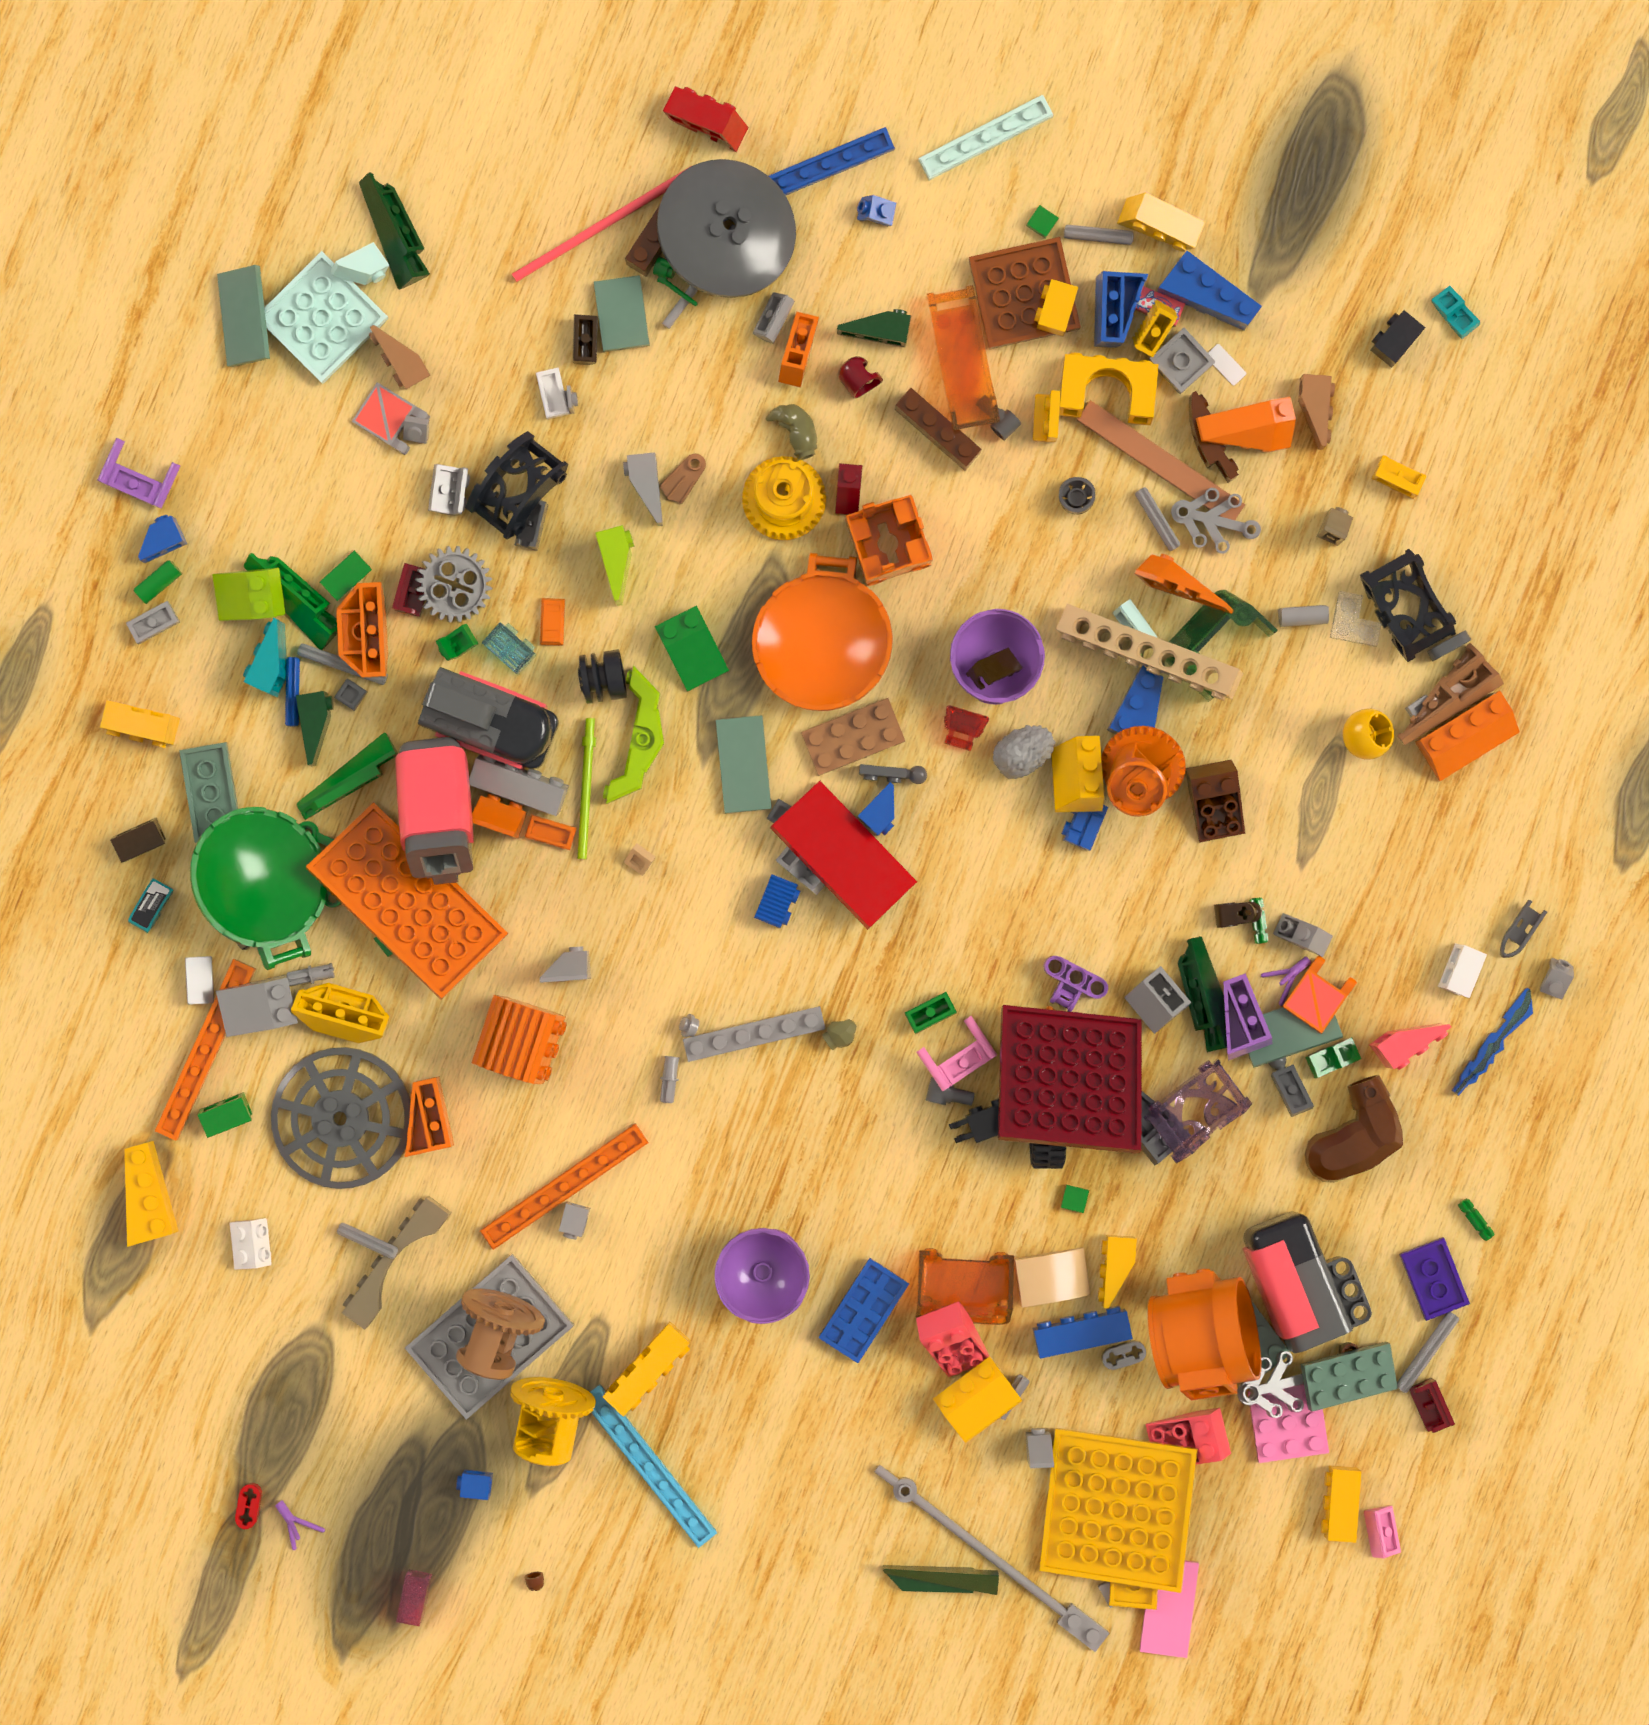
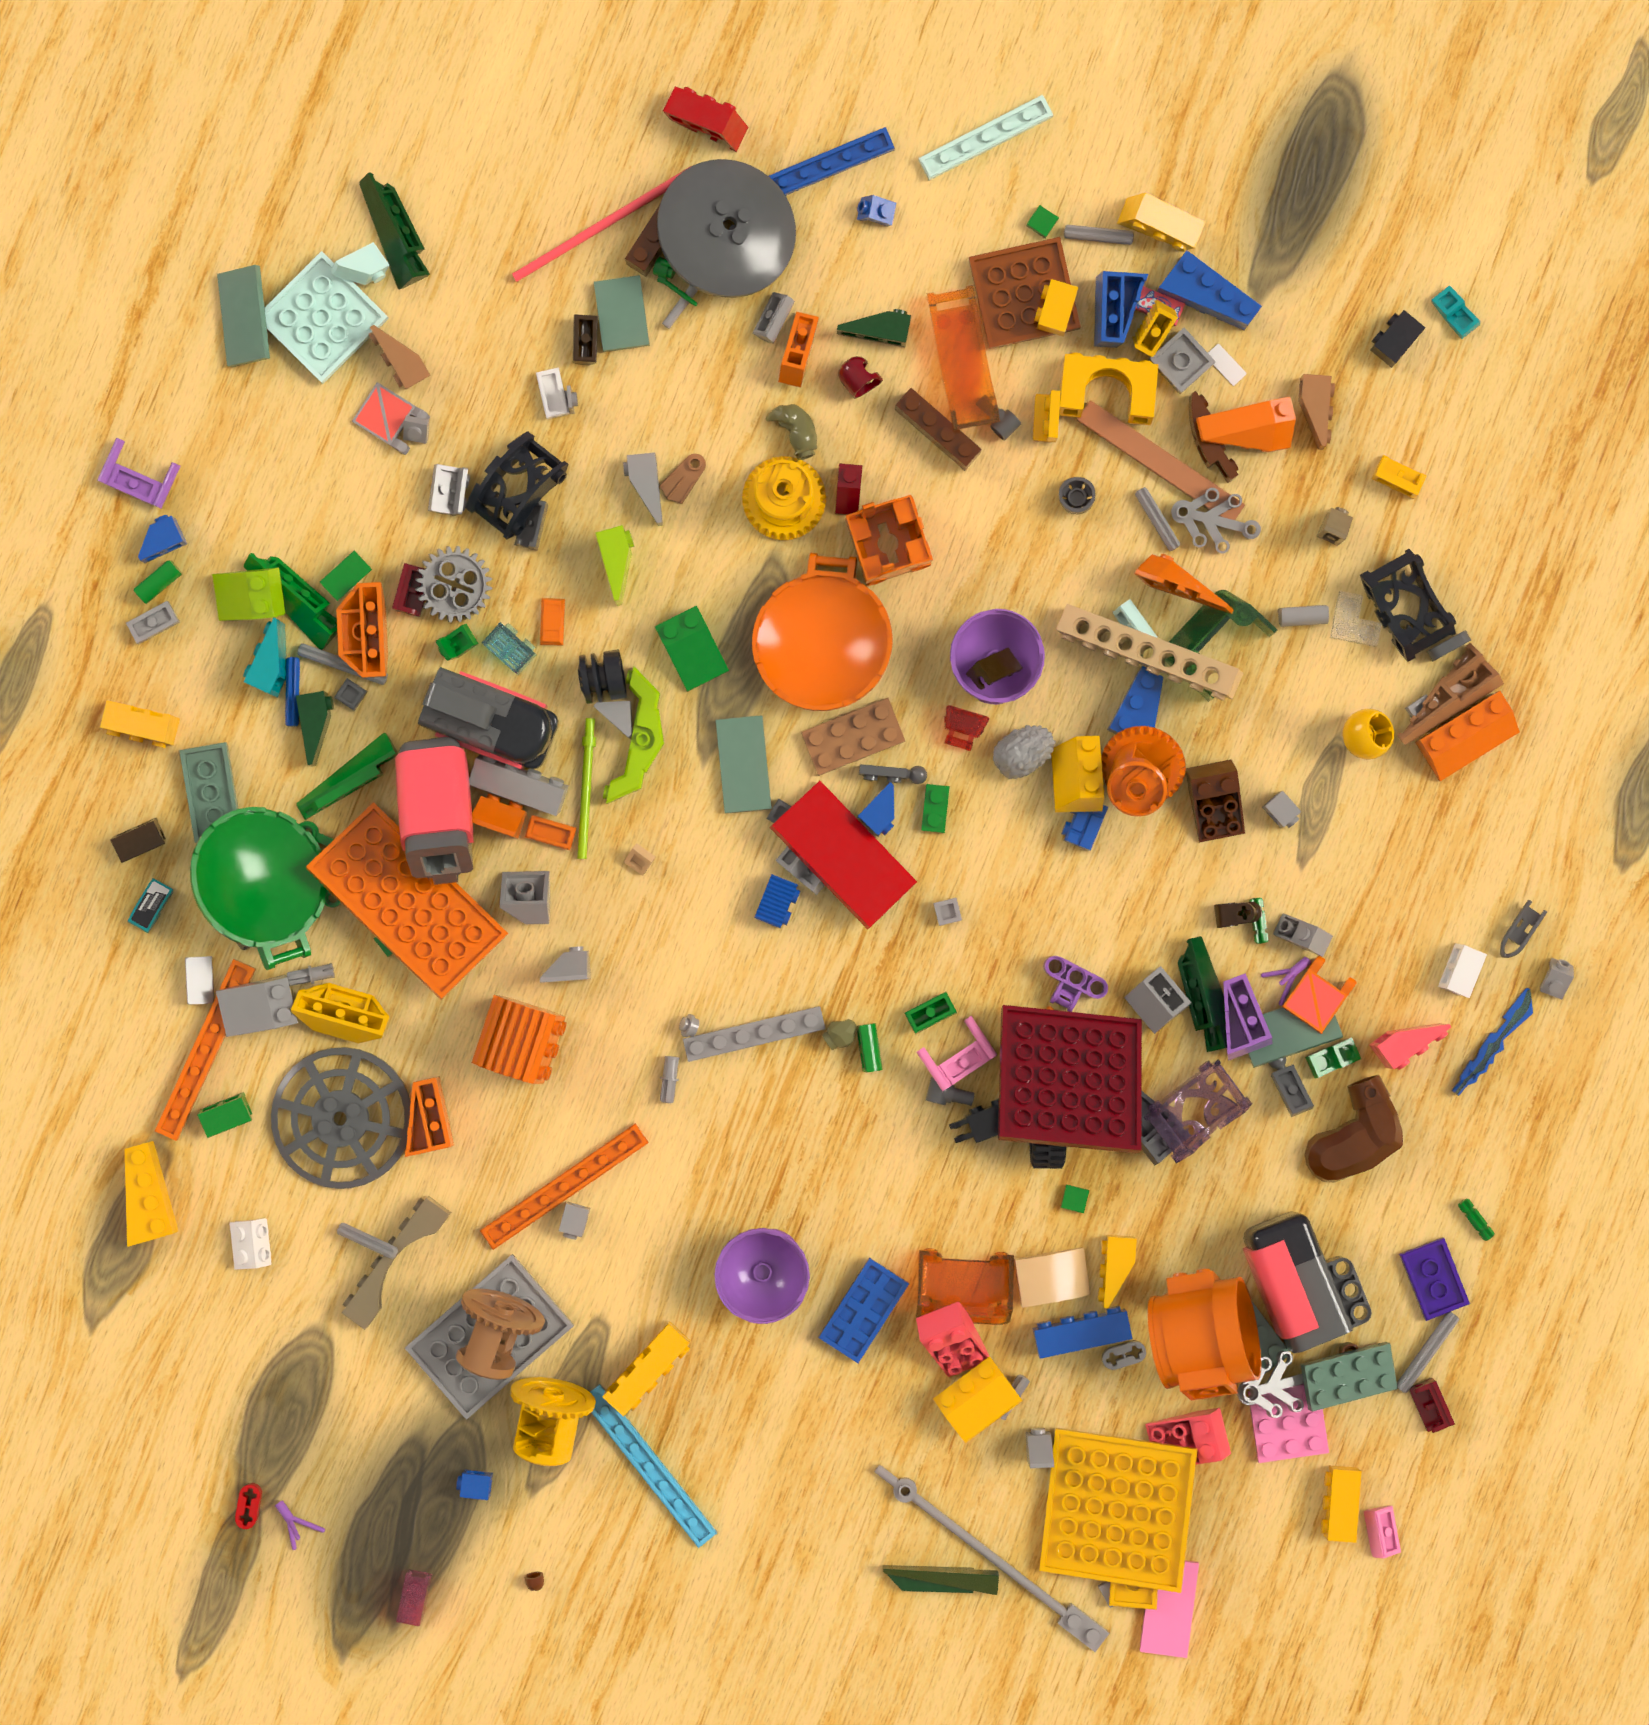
(526, 896): none -> light grey slope
(618, 713): none -> light grey slope
(869, 1047): none -> green brick
(935, 808): none -> green plate
(947, 911): none -> light grey plate
(1282, 810): none -> light grey brick

